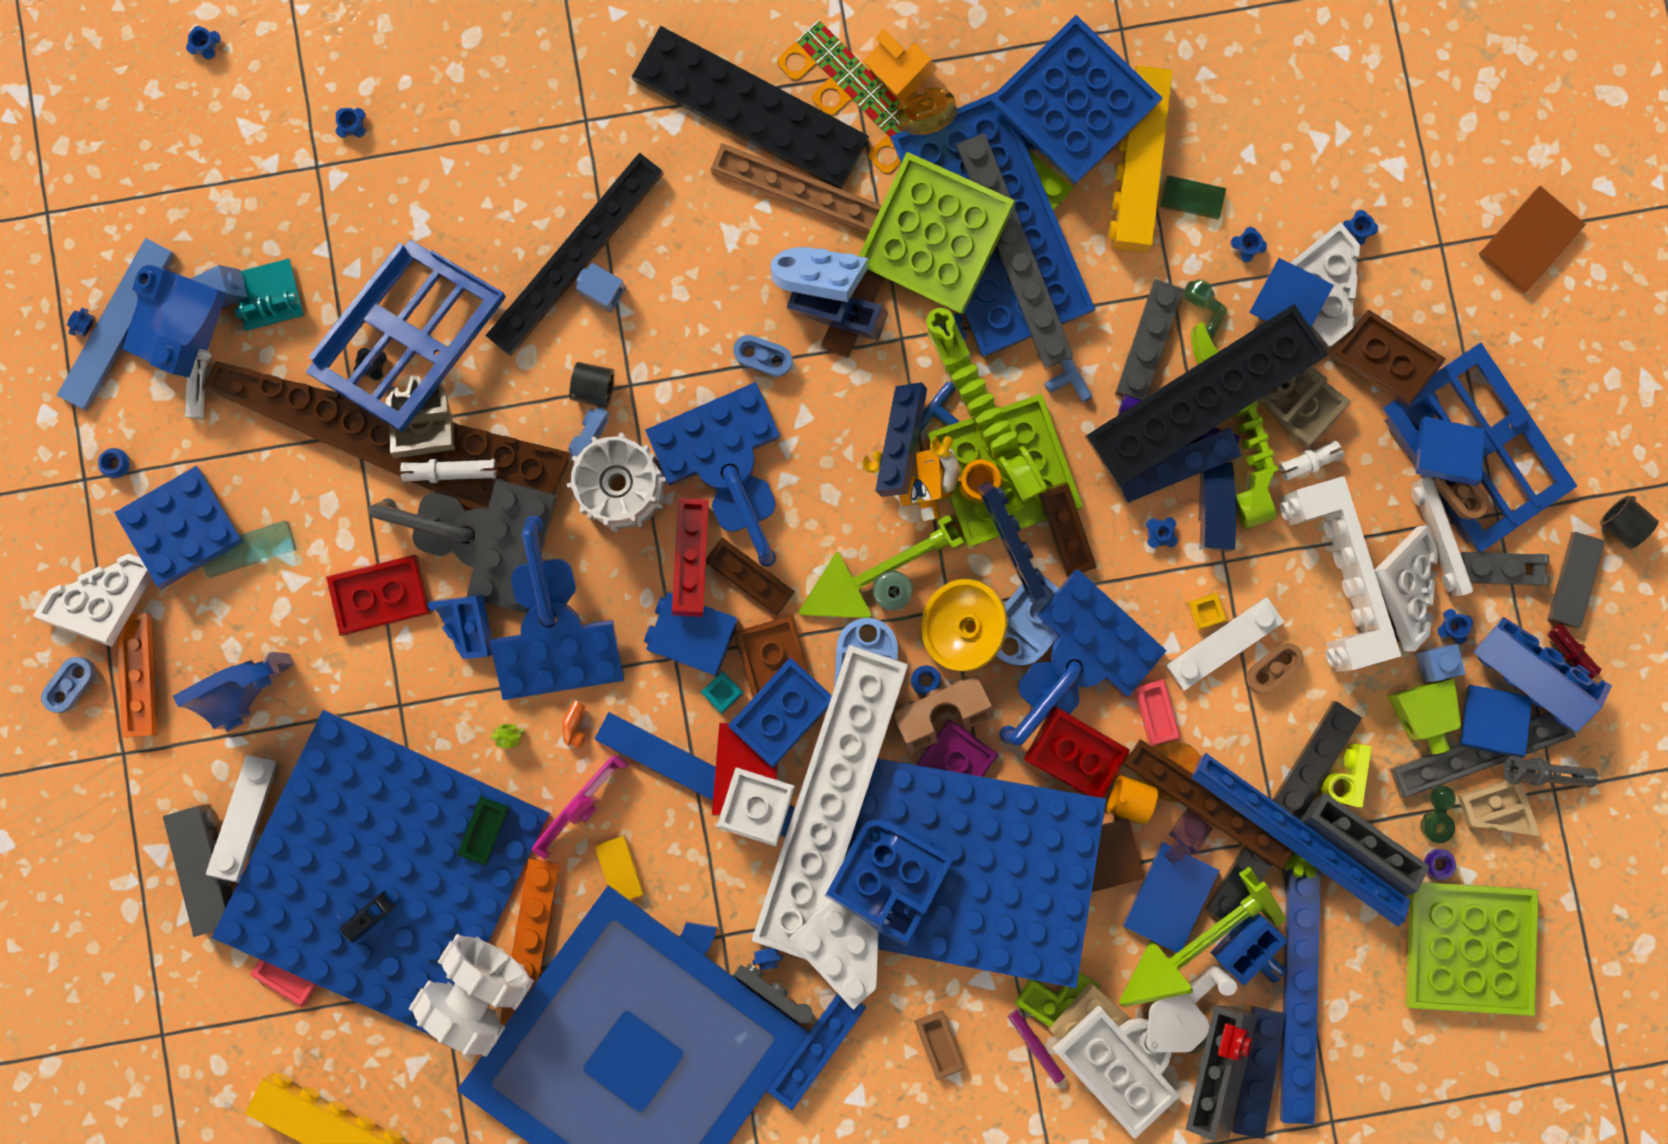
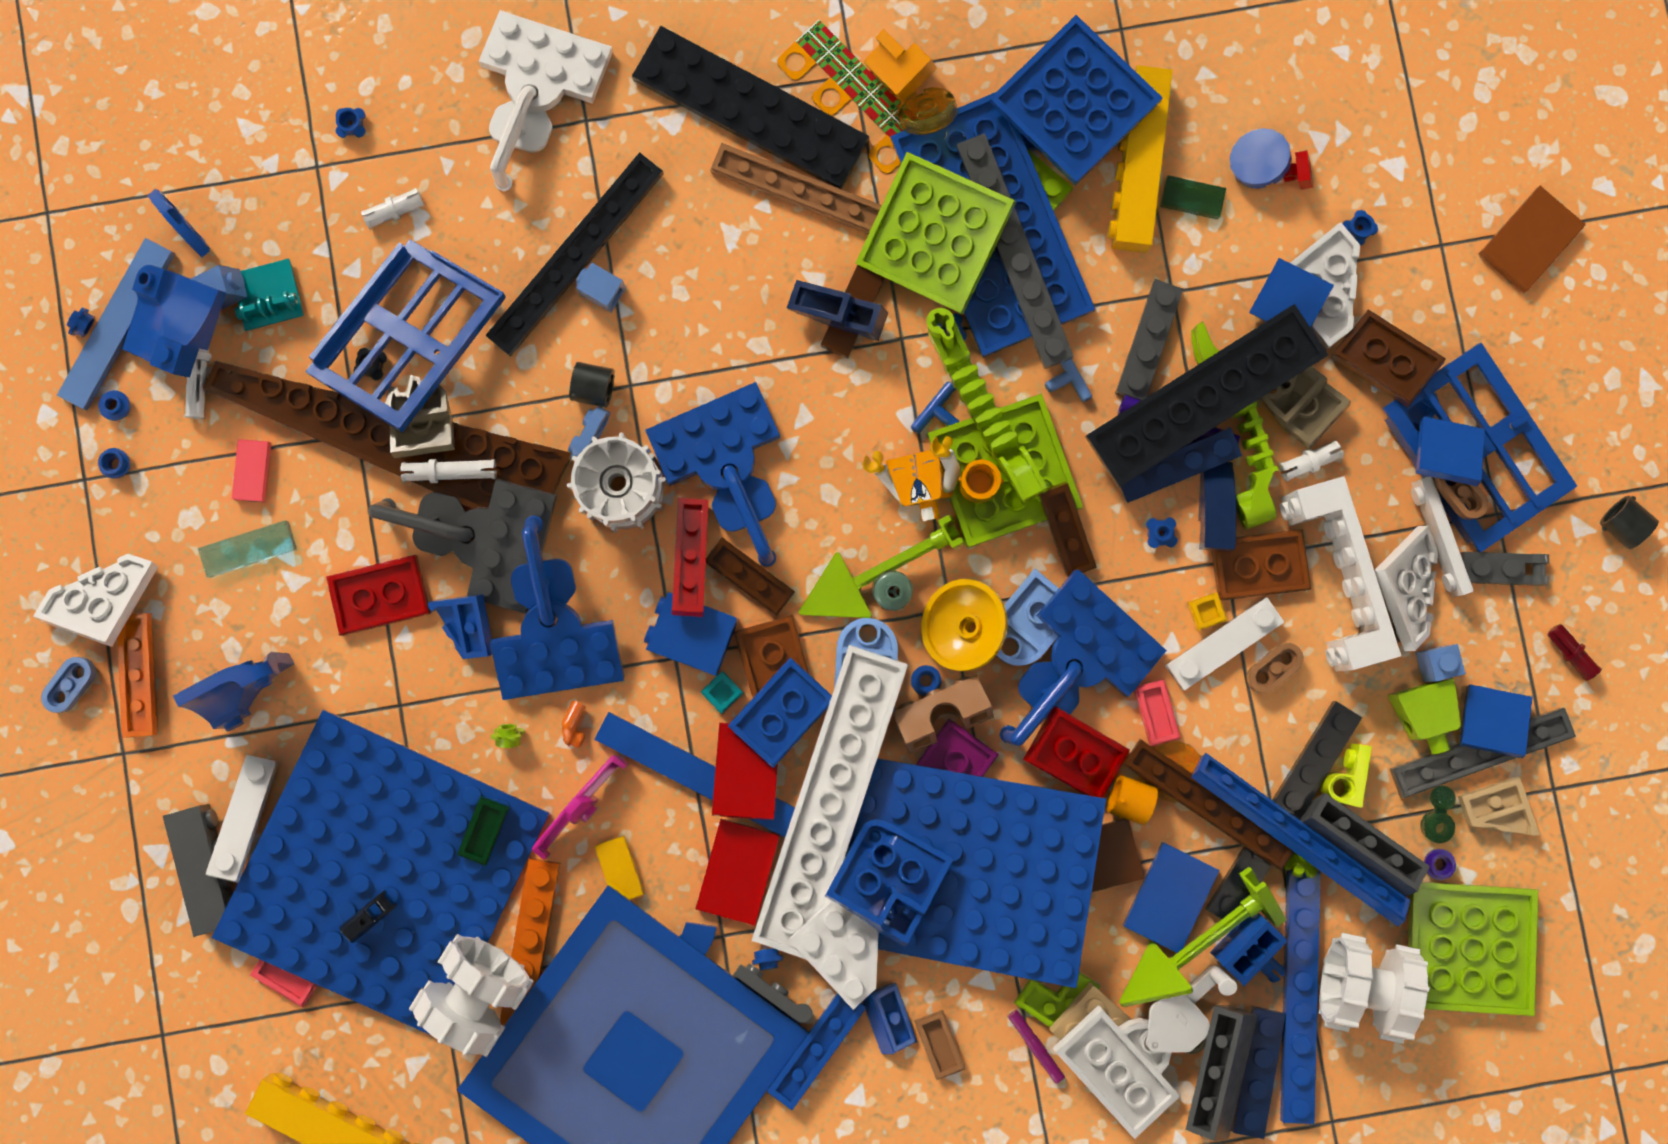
(122, 408): none -> blue plate
(178, 527): blue plate -> none
(179, 223): none -> blue tile
(198, 35): blue plate -> none
(251, 470): none -> coral tile
(392, 208): none -> white pin
(541, 62): none -> white plate
(737, 872): none -> red tile
(755, 807): white tile -> none
(764, 354): medium blue plate -> none
(818, 272): light blue plate -> none
(889, 1019): none -> blue slope
(901, 440): dark blue plate -> none
(1018, 551): dark blue plate -> none
(1189, 835): plate -> none
(1202, 295): clear green plate -> none
(1234, 1043): red plate -> none
(1256, 240): blue plate -> none
(1260, 158): none -> tile
(1262, 566): none -> dark orange tile
(1300, 170): none -> red tile
(1393, 990): none -> white piece
(1463, 622): blue plate -> none
(1527, 773): dark grey pin -> none
(1542, 674): wedge -> none
(1576, 580): dark grey tile -> none

